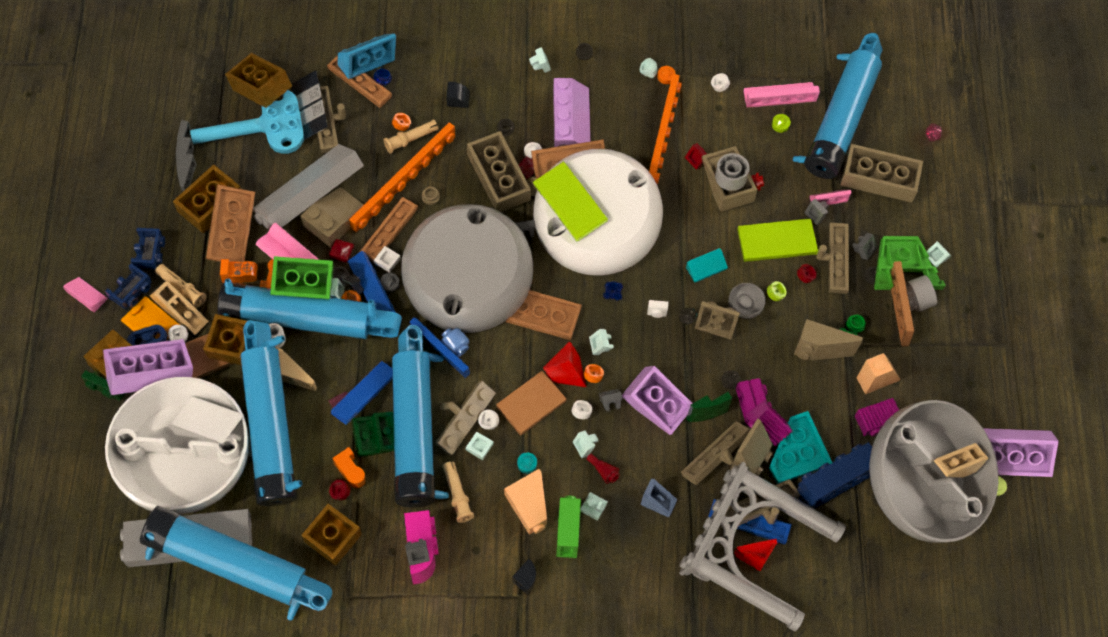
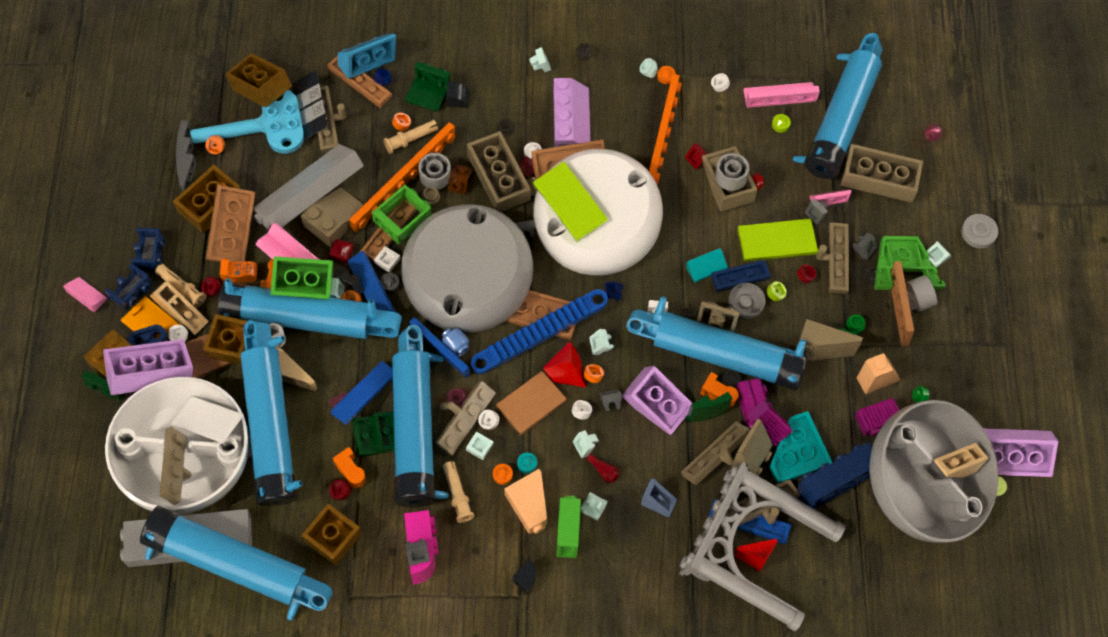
(173, 466): none -> dark tan plate
(211, 286): none -> dark red tile
(215, 144): none -> orange tile
(388, 226): none -> bright green window
(428, 87): none -> dark green bracket
(434, 170): none -> light grey piece
(456, 392): none -> clear pink plate
(459, 179): none -> reddish brown bracket
(502, 474): none -> orange tile
(539, 331): none -> blue gear
(715, 389): none -> orange leg
(721, 347): none -> dark azure piece
(734, 276): none -> dark blue plate
(920, 394): none -> green plate
(979, 231): none -> light grey piece

